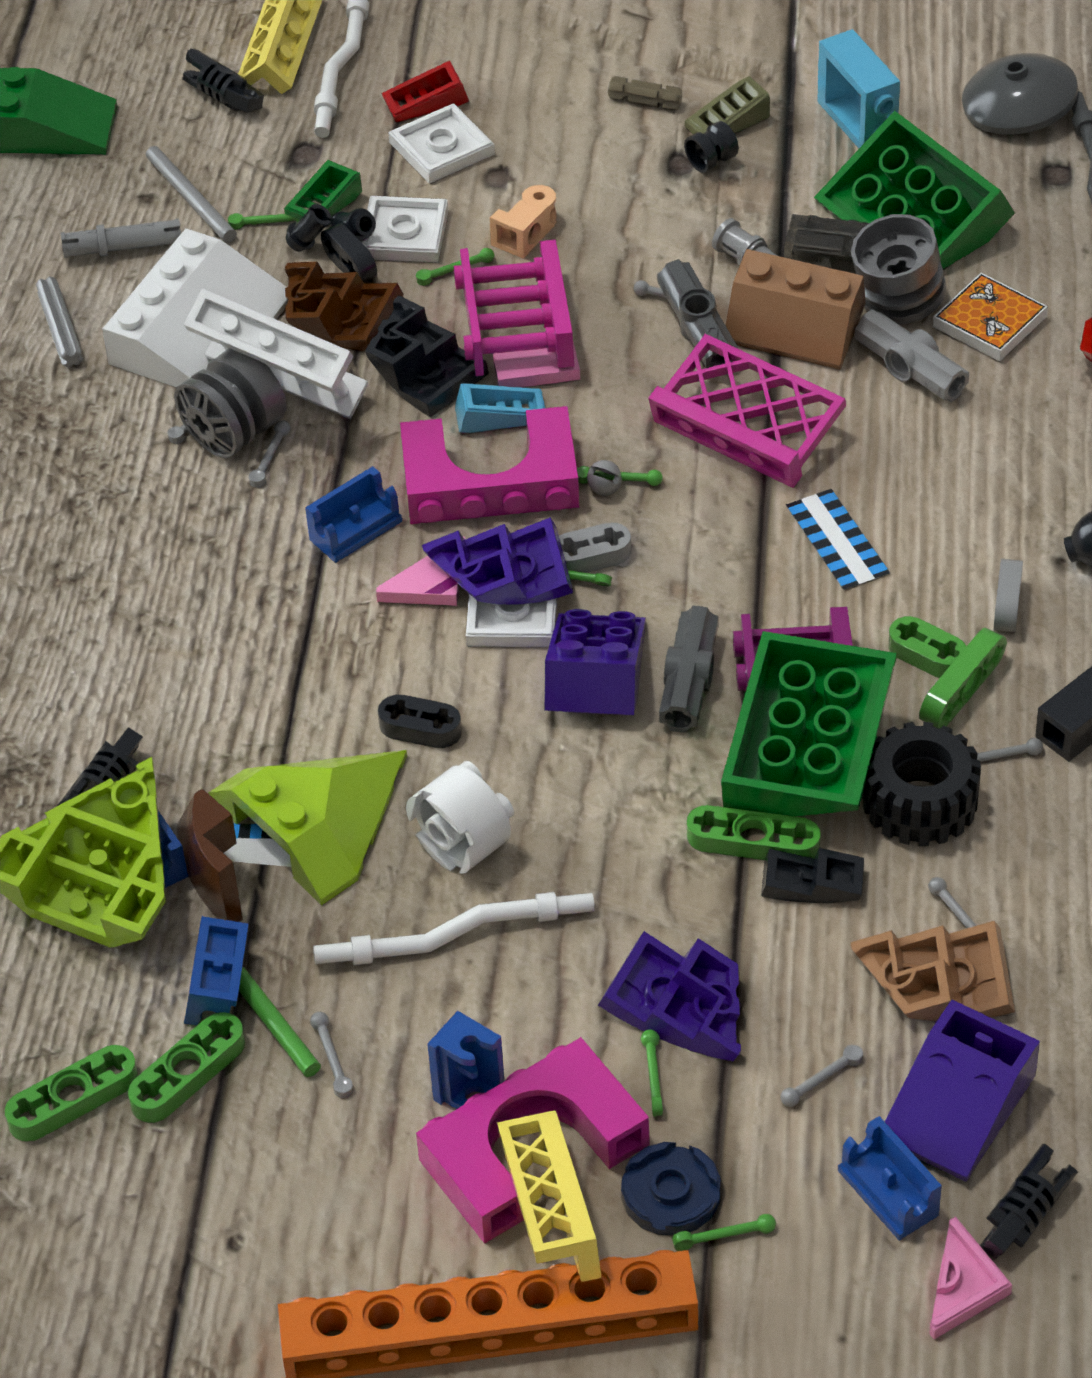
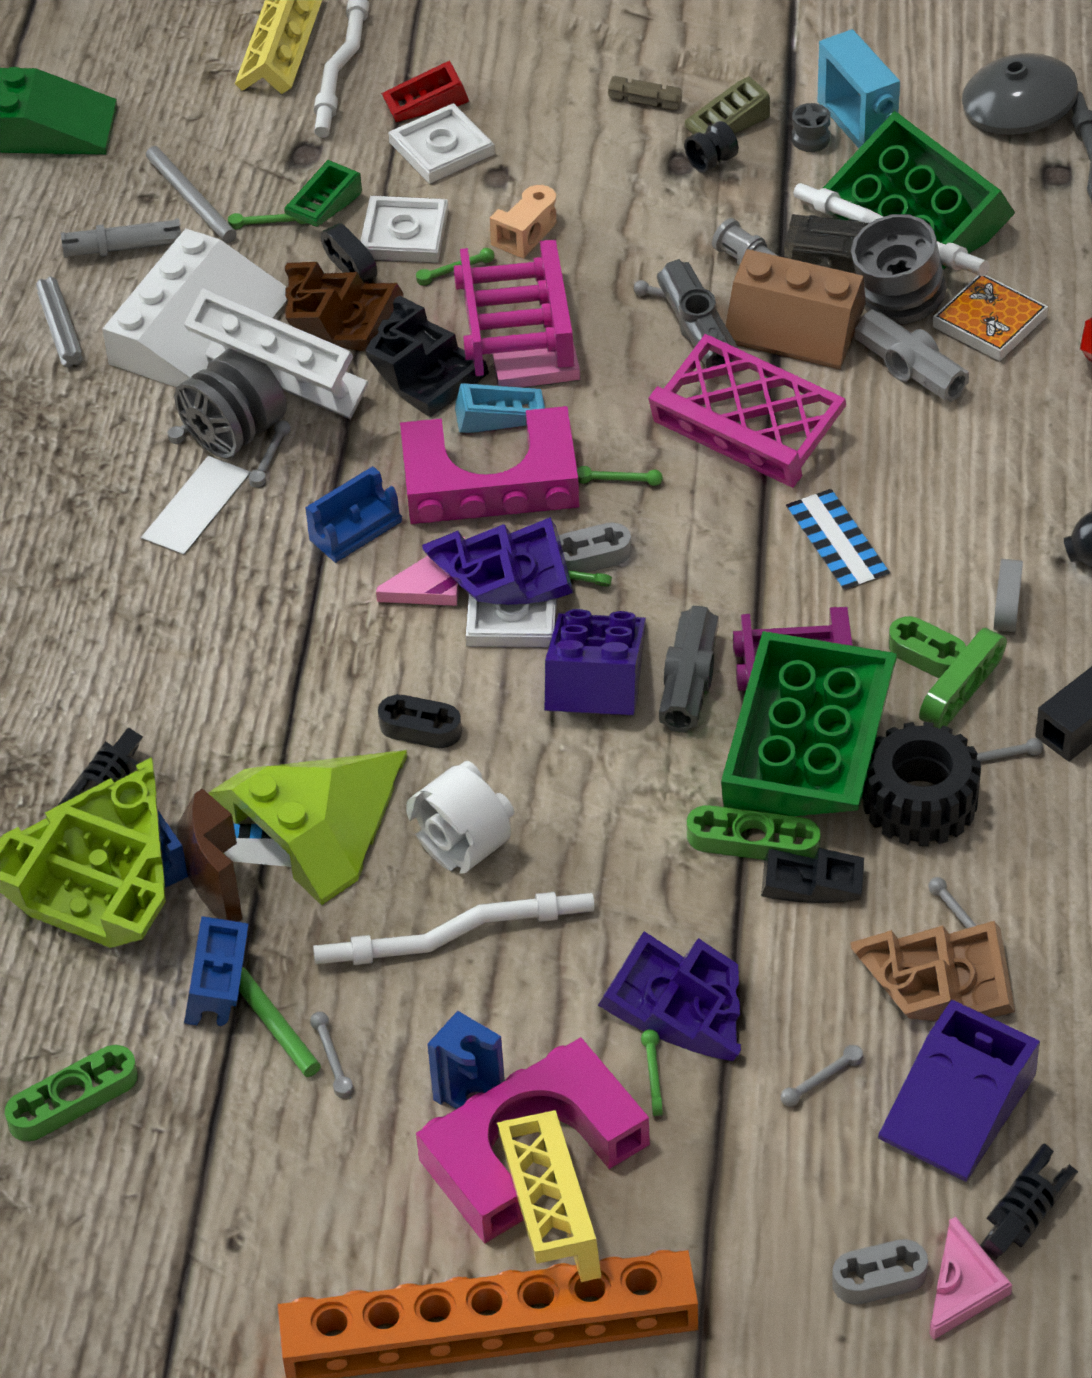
(182, 1087): bright green beam -> none
(195, 504): none -> white sticker
(221, 83): black hinge -> none
(302, 234): black pin -> none
(358, 221): black pin -> none
(601, 485): light grey hinge -> none
(670, 1188): dark blue tile -> none
(685, 1240): bright green hinge -> none
(810, 127): none -> dark grey wheel
(830, 203): none -> white bar
(879, 1271): none -> light grey beam
(891, 1179): blue hinge -> none

